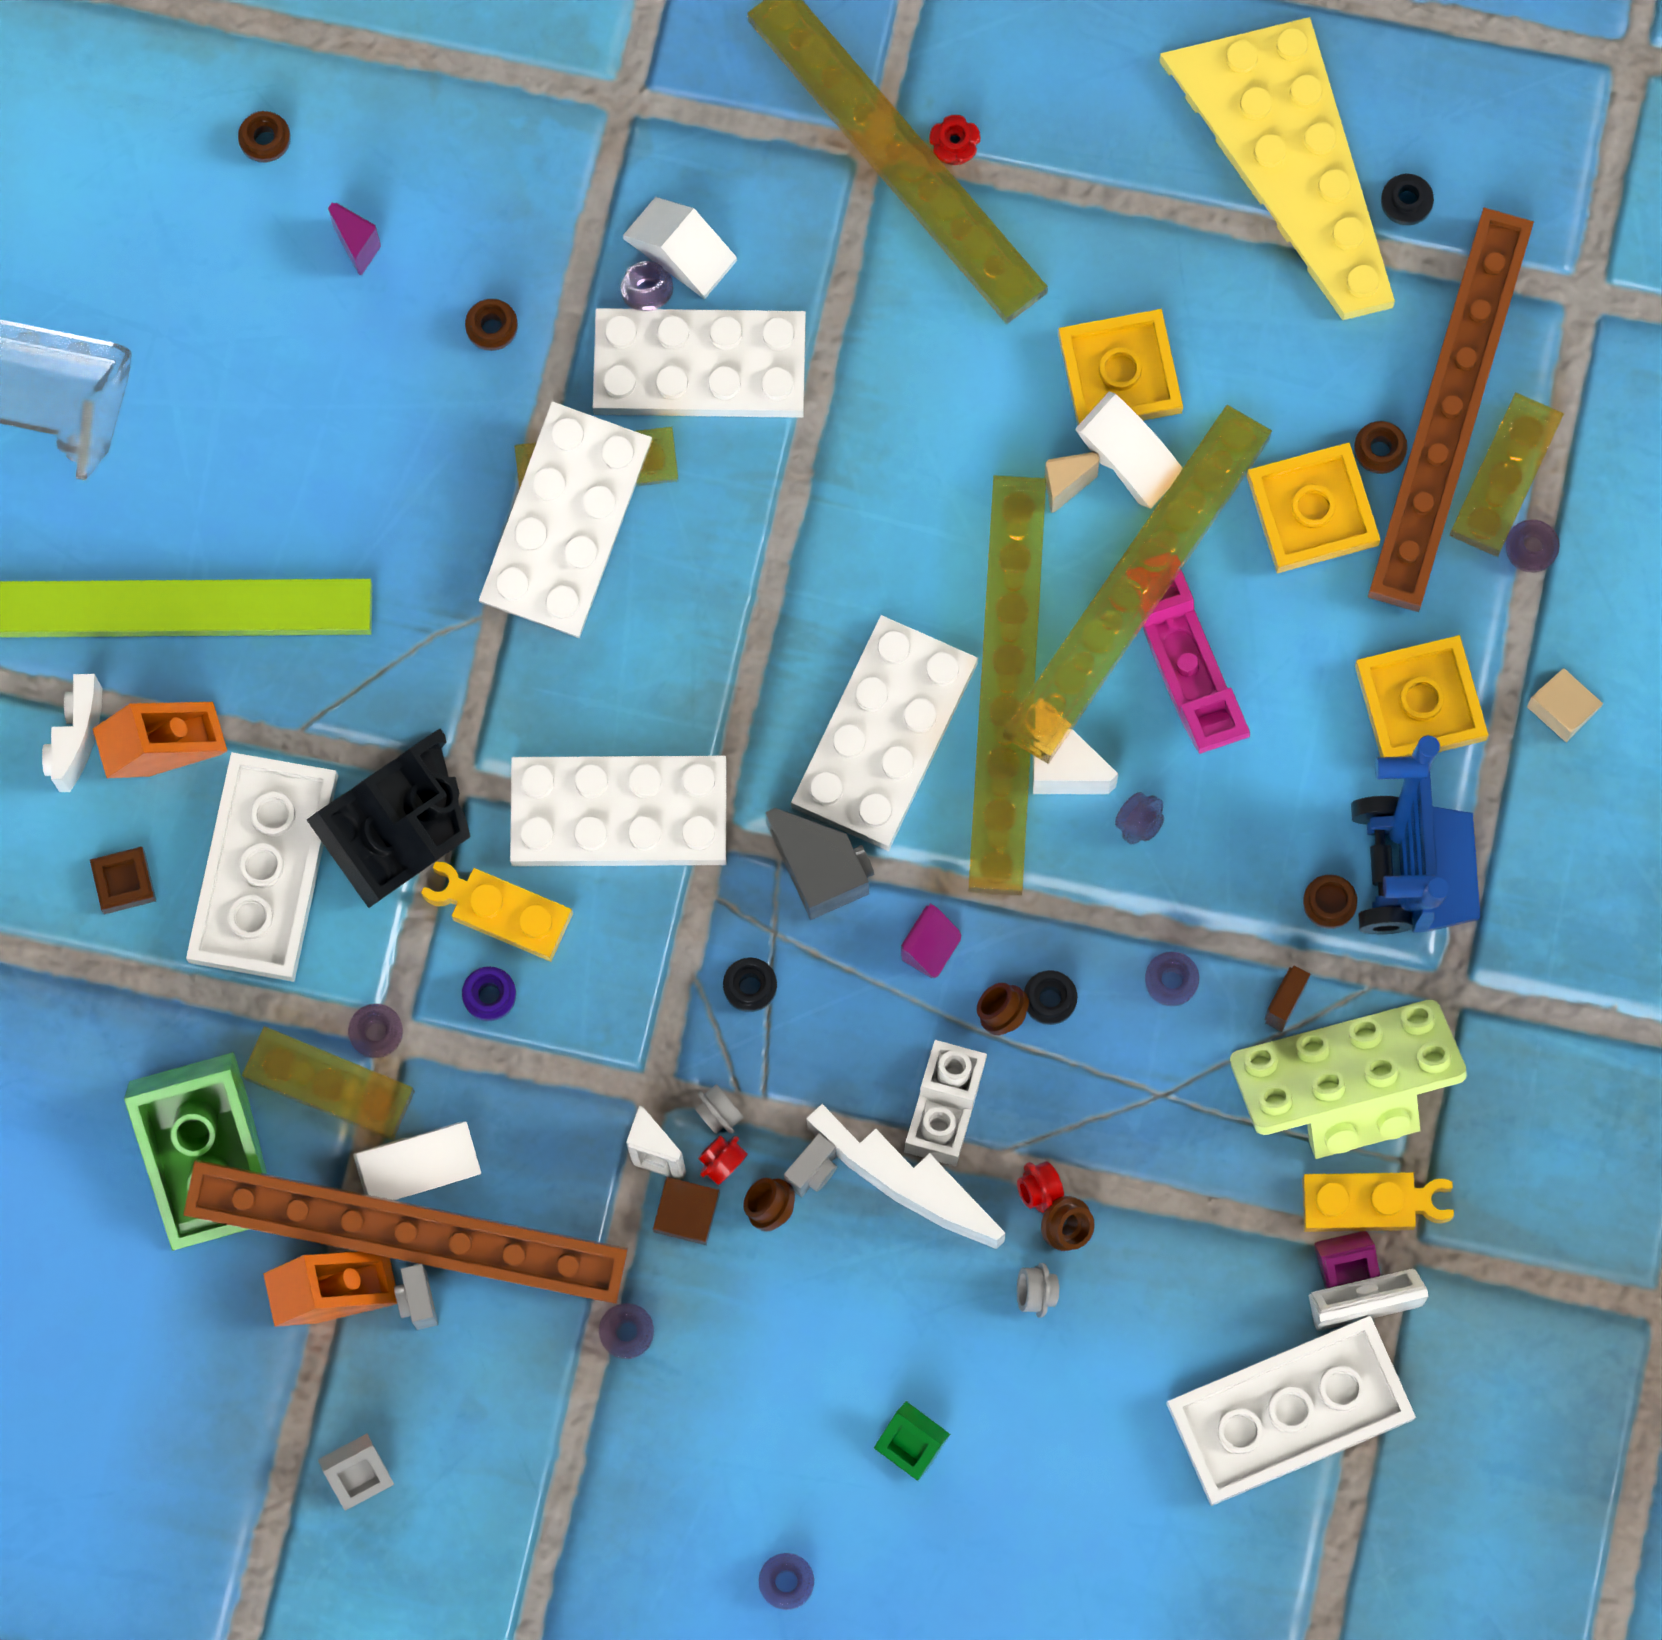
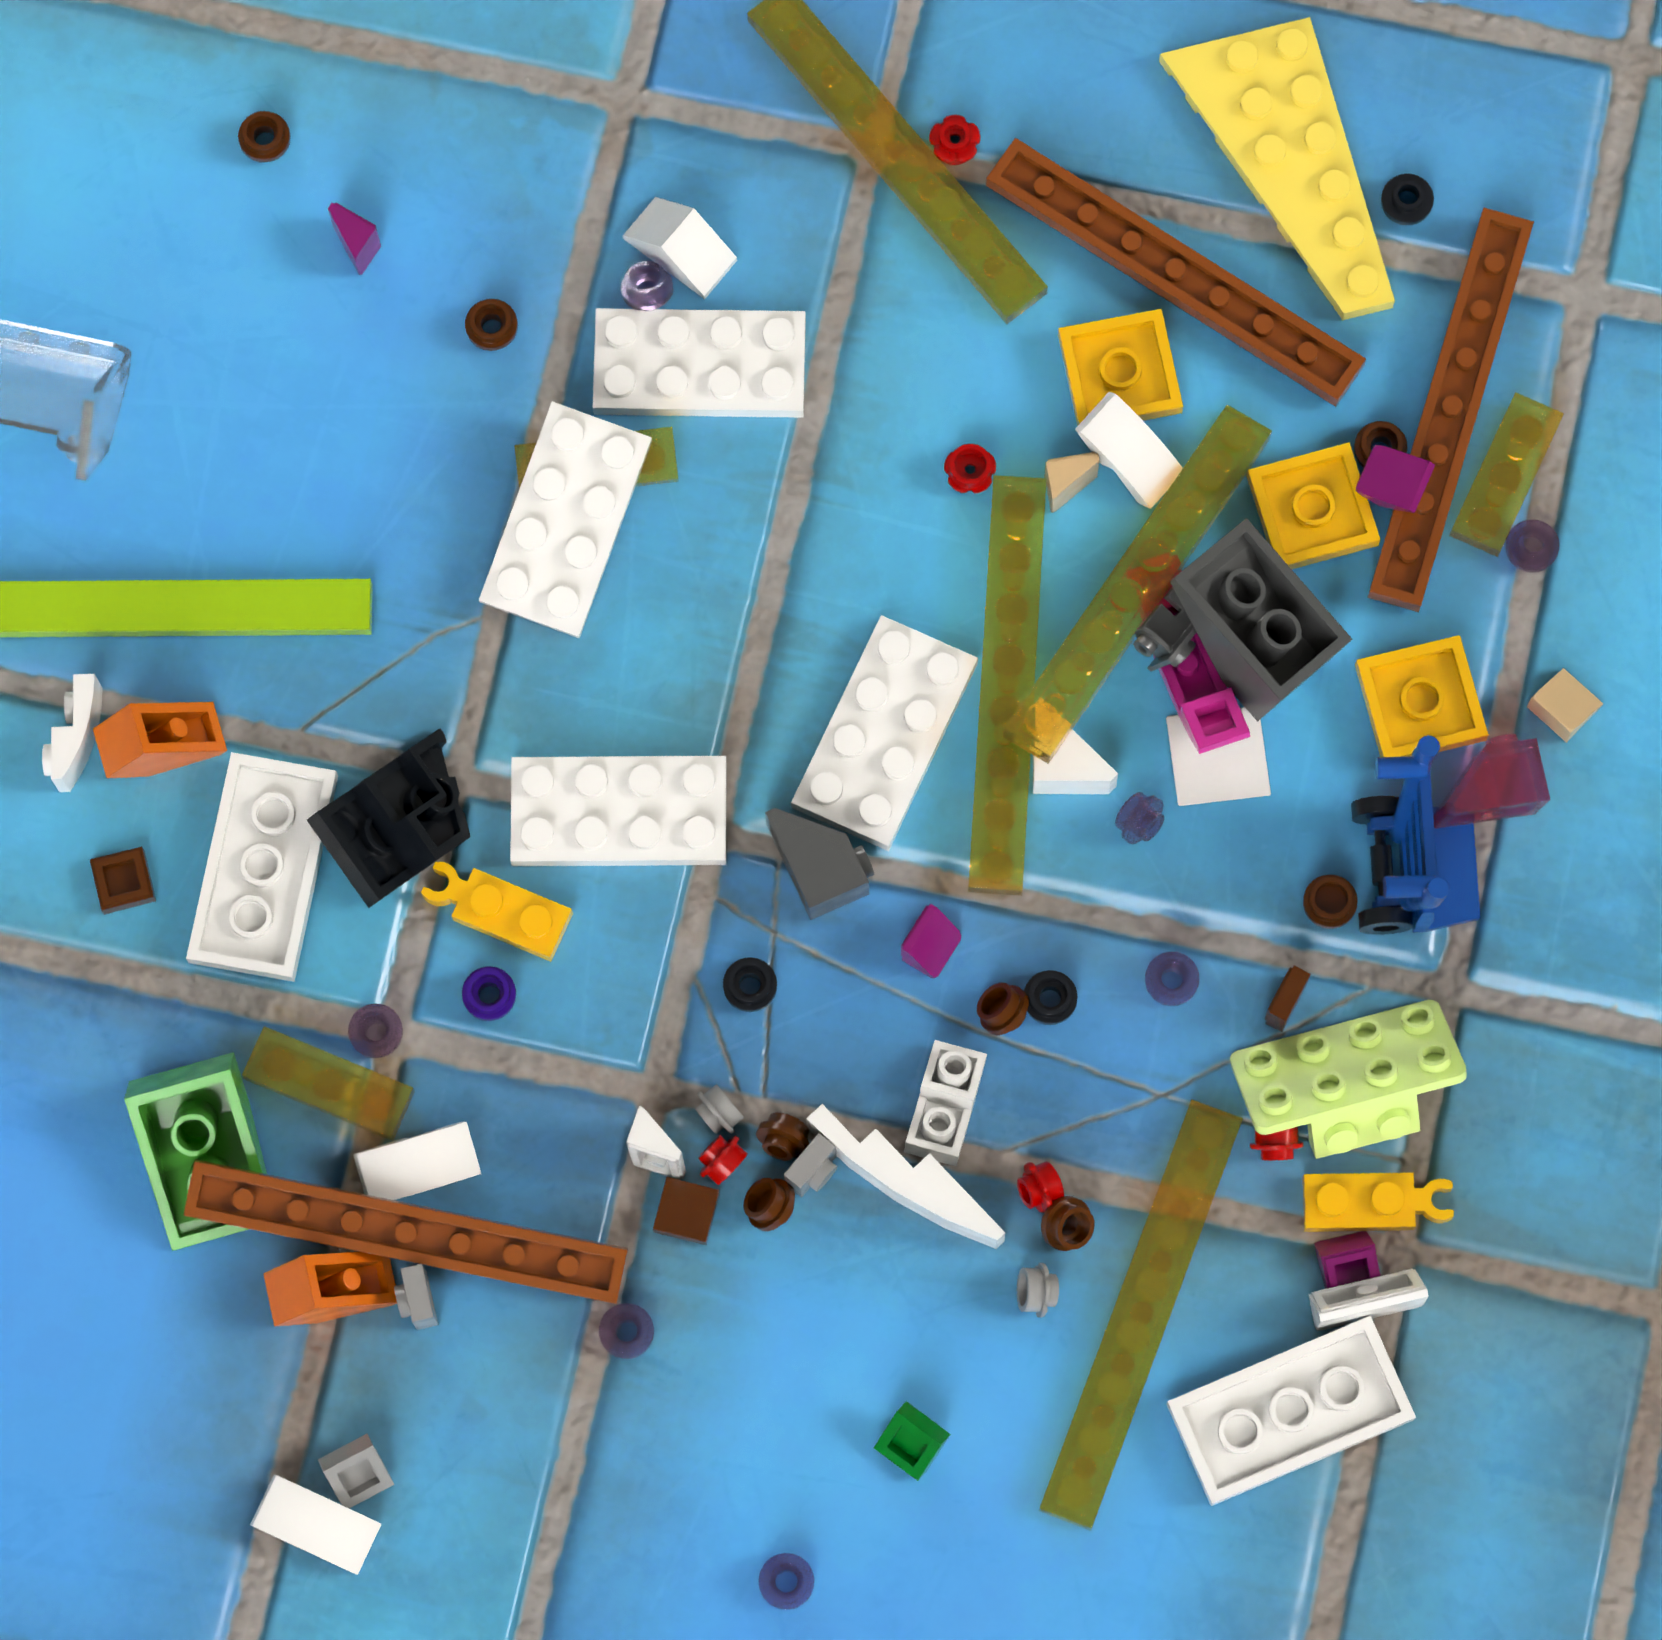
(315, 1524): none -> white slope
(783, 1136): none -> reddish brown plate
(978, 458): none -> red plate
(1140, 1315): none -> clear yellow plate
(1166, 634): none -> dark grey hinge
(1175, 272): none -> dark orange plate
(1221, 773): none -> white sticker
(1256, 619): none -> dark grey slope
(1277, 1145): none -> red plate
(1394, 479): none -> magenta slope
(1497, 784): none -> clear pink slope

